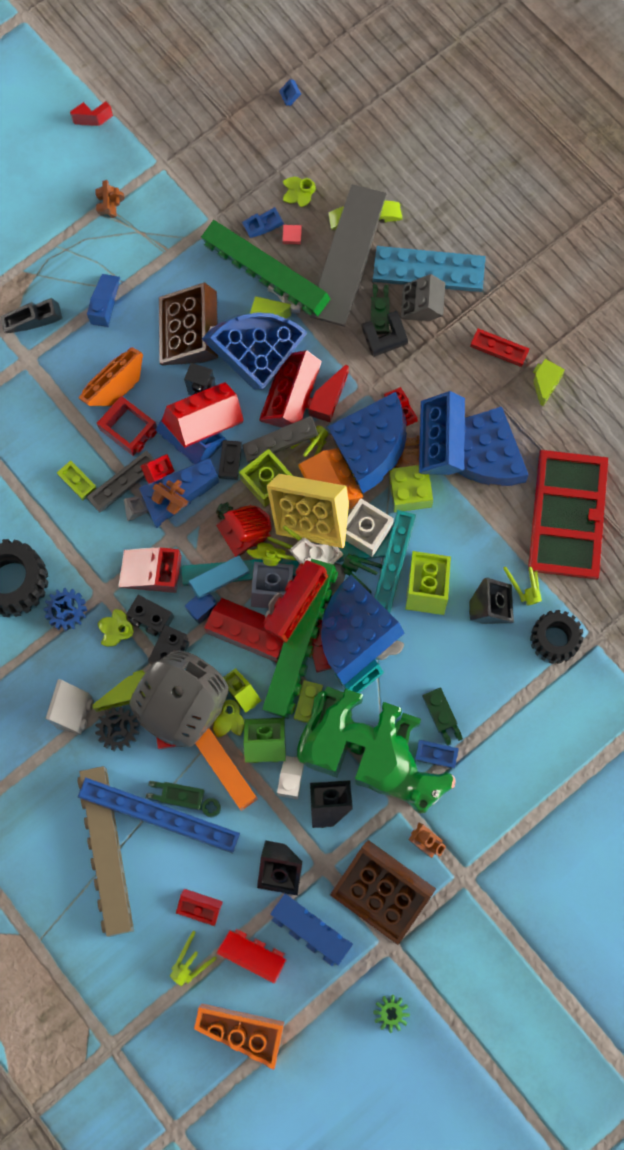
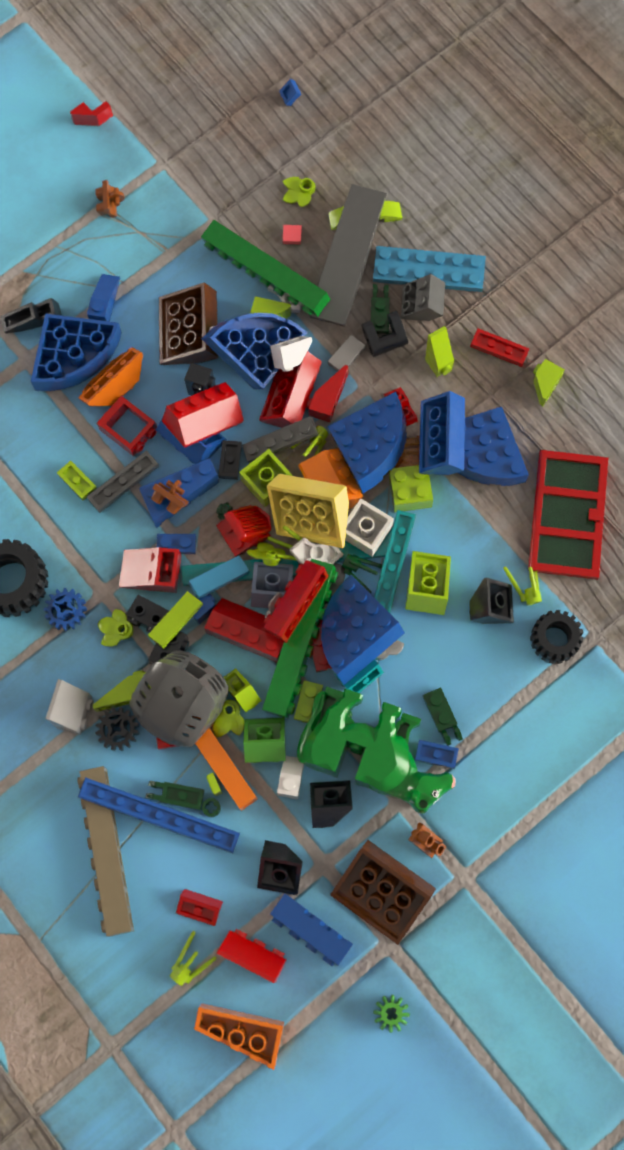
(72, 351): none -> blue brick
(135, 507): light grey slope -> none
(157, 468): red slope -> none
(175, 619): none -> lime tile
(184, 542): none -> blue plate
(214, 784): none -> lime tile
(262, 224): blue slope -> none
(290, 352): none -> white slope
(346, 353): none -> light grey tile
(439, 352): none -> lime slope

